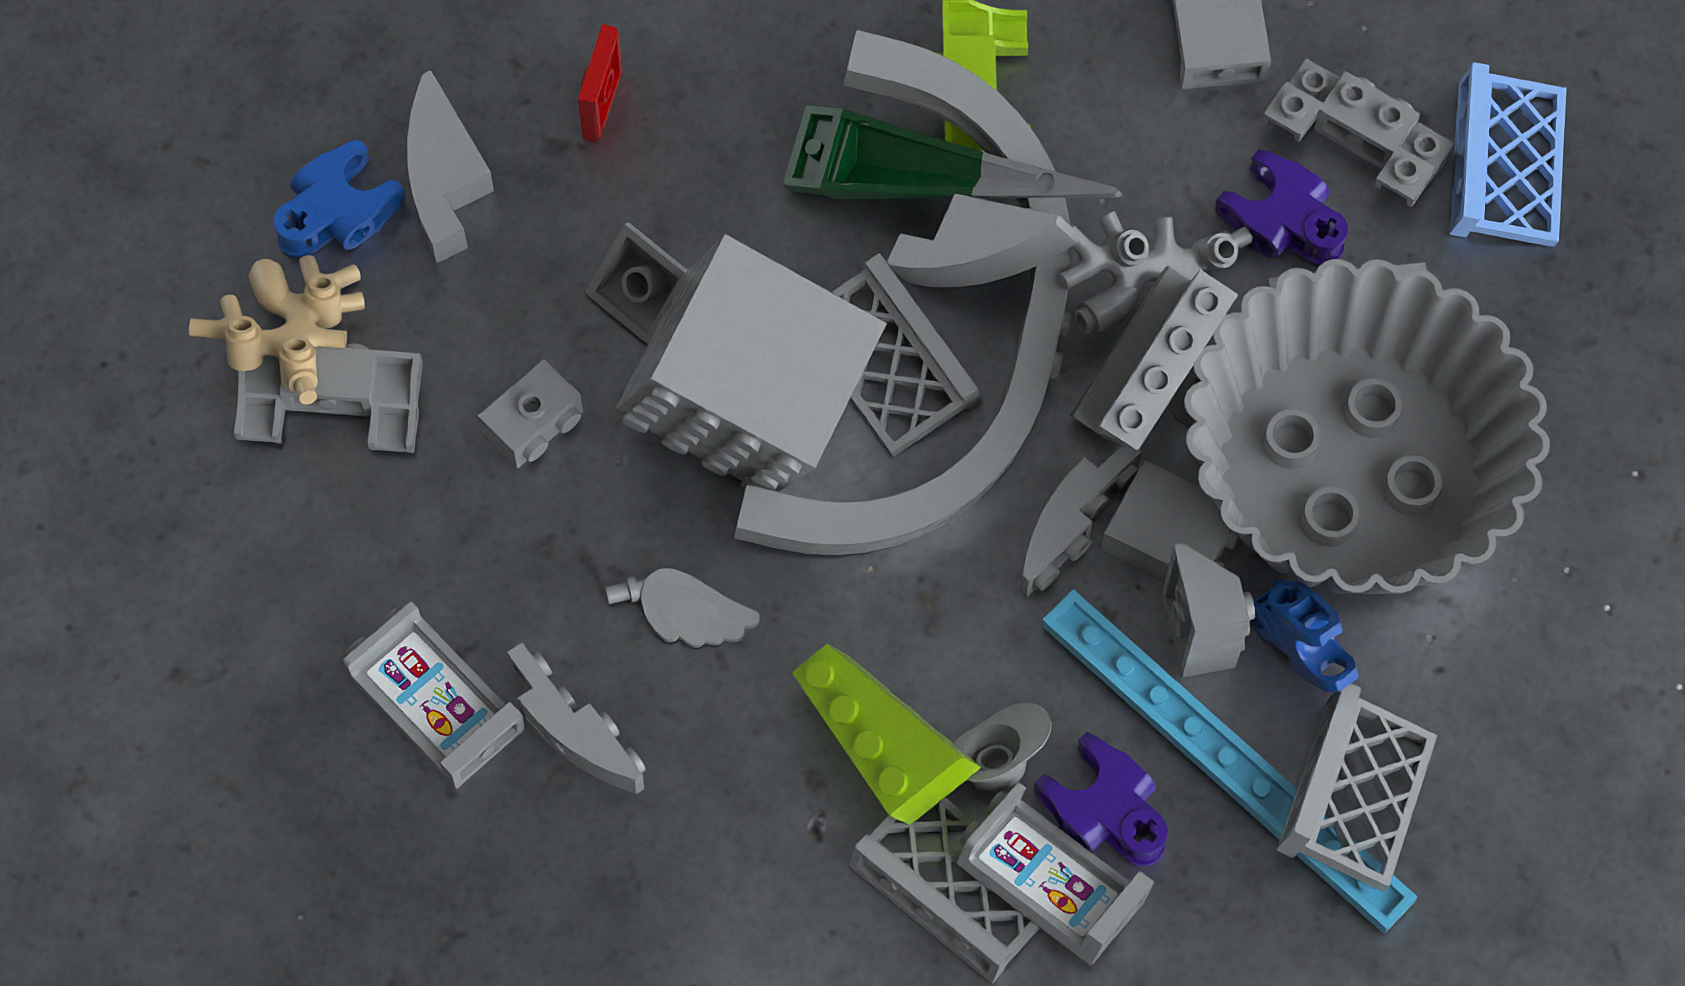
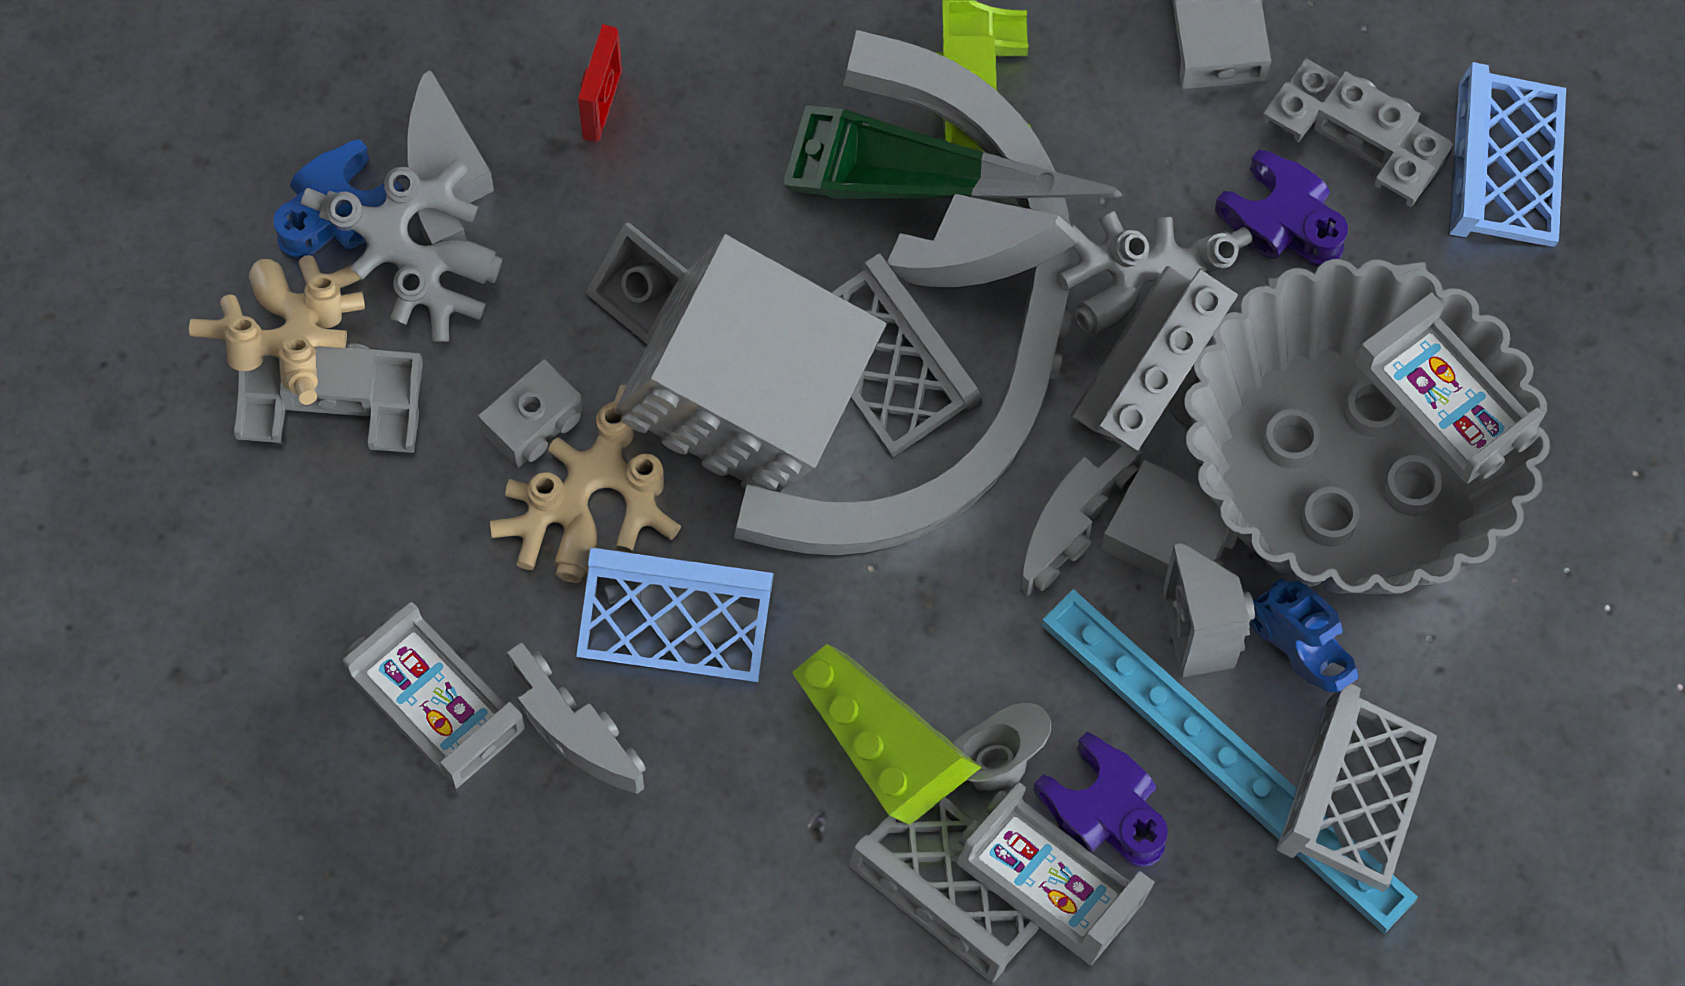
(389, 241): none -> light grey plant
(568, 501): none -> tan plant
(681, 575): none -> light blue fence
(1447, 392): none -> panel

